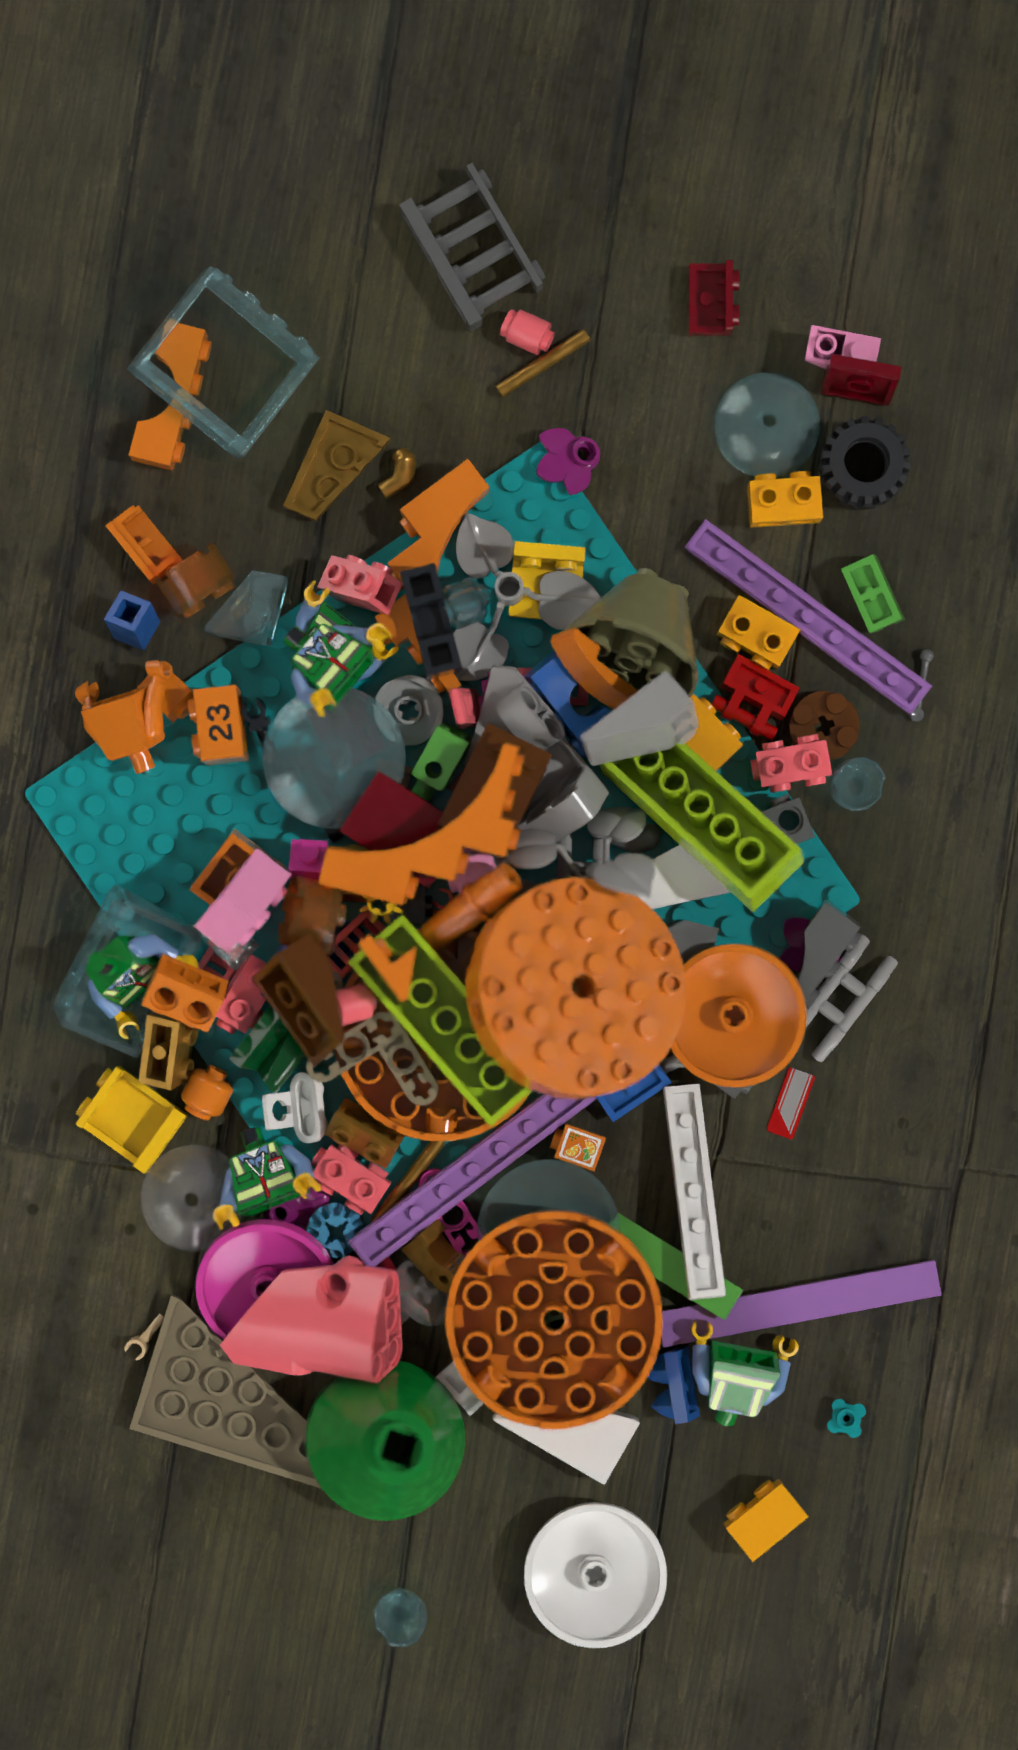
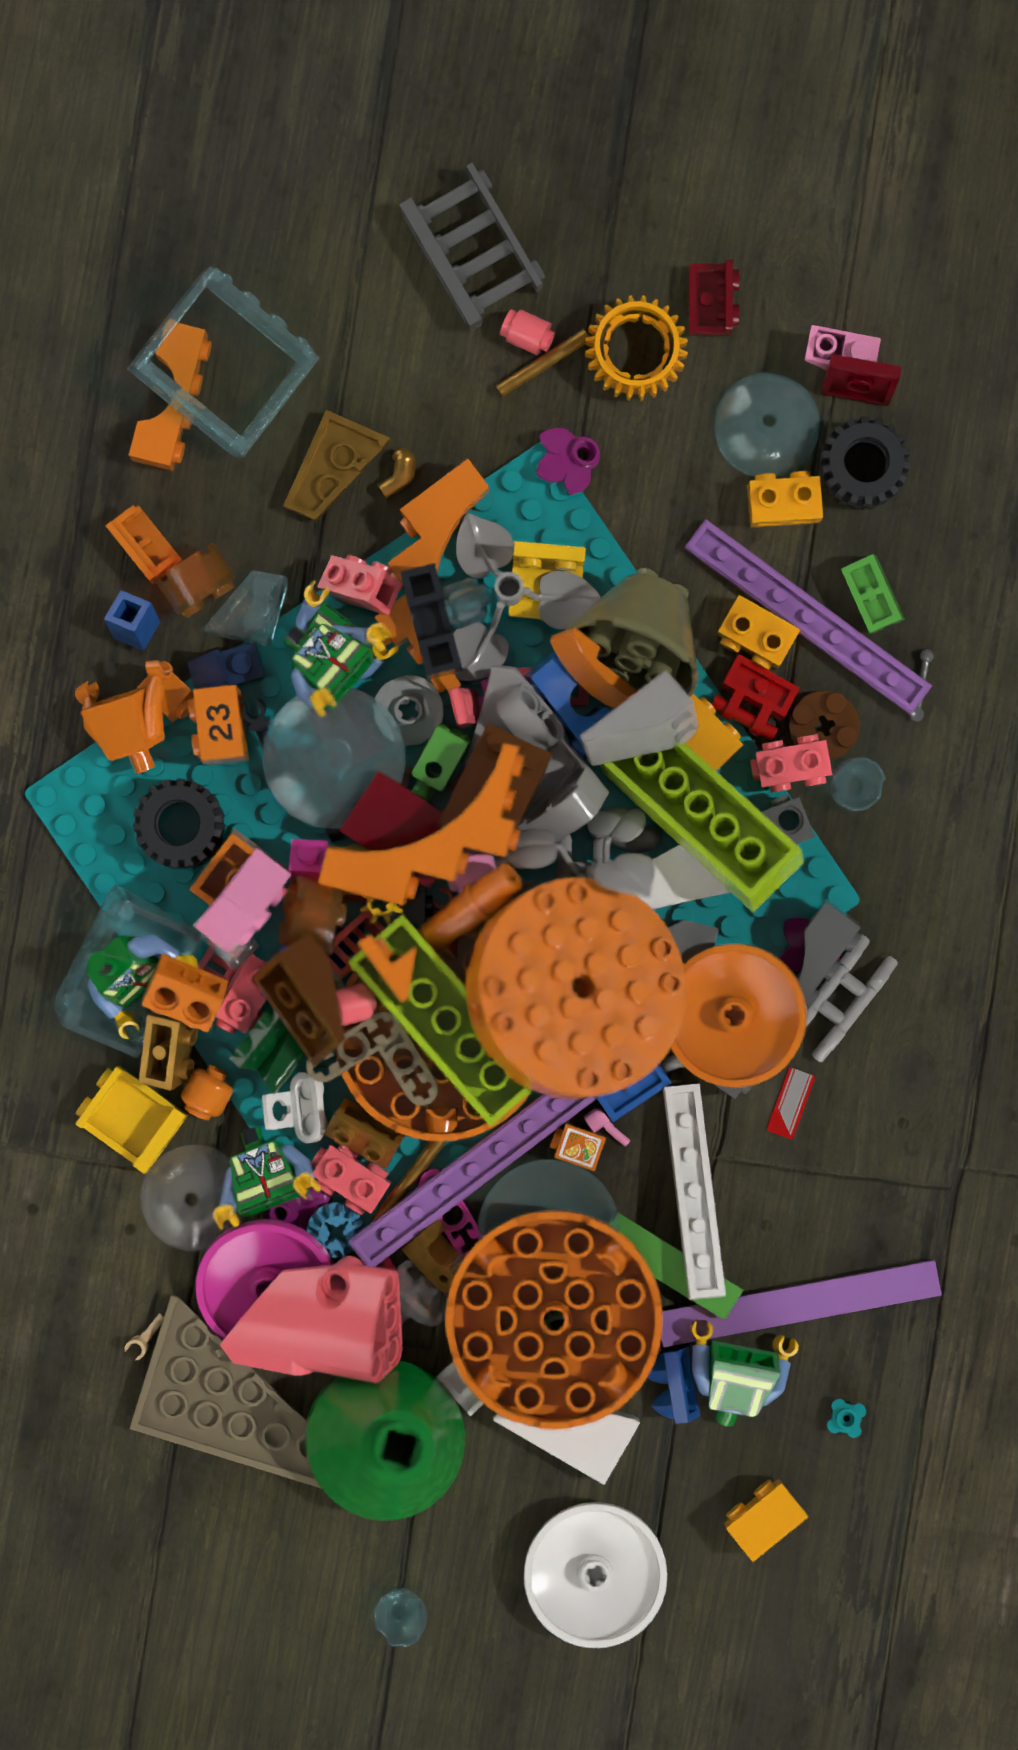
(149, 815): none -> black tyre
(226, 667): none -> dark blue slope
(597, 1119): none -> bright pink hand
(631, 312): none -> light orange gear

